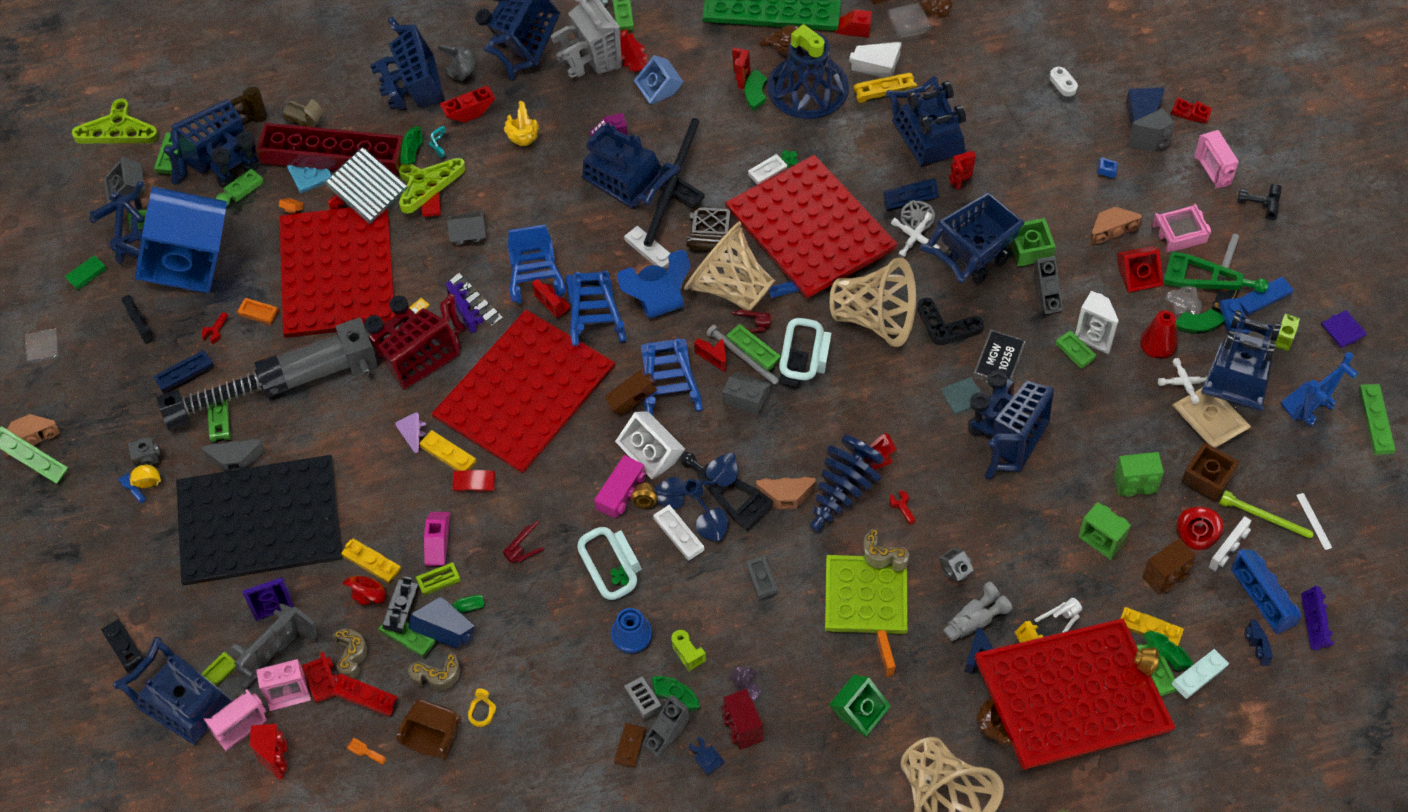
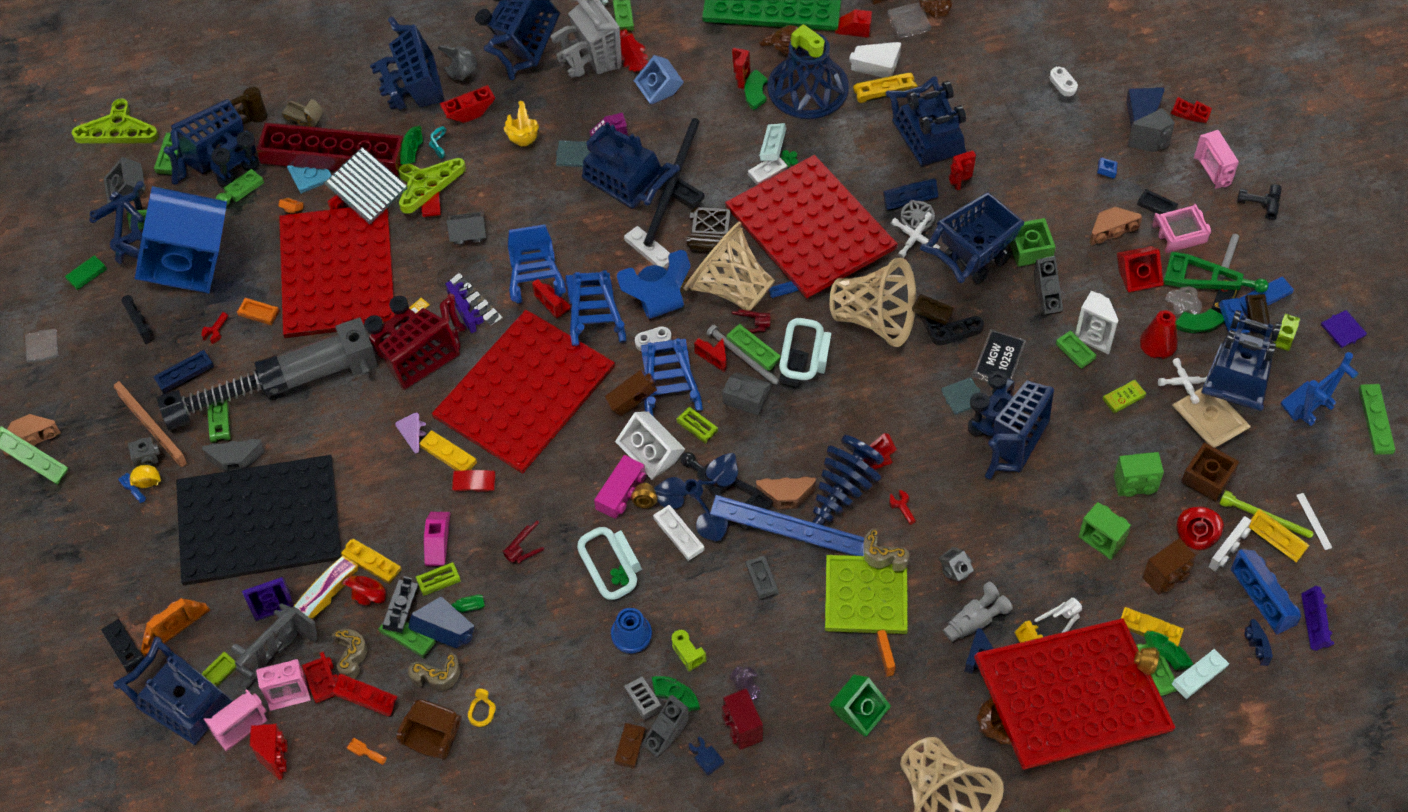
(150, 424): none -> nougat tile
(172, 621): none -> orange wing
(326, 586): none -> slope
(571, 153): none -> clear light blue piece
(652, 336): none -> white plate
(708, 434): none -> lime tile
(772, 142): none -> light aqua plate
(787, 526): none -> blue tile
(932, 309): none -> dark brown plate
(1124, 396): none -> lime tile
(1156, 203): none -> black tile
(1257, 308): none -> dark brown tile
(1278, 535): none -> yellow plate

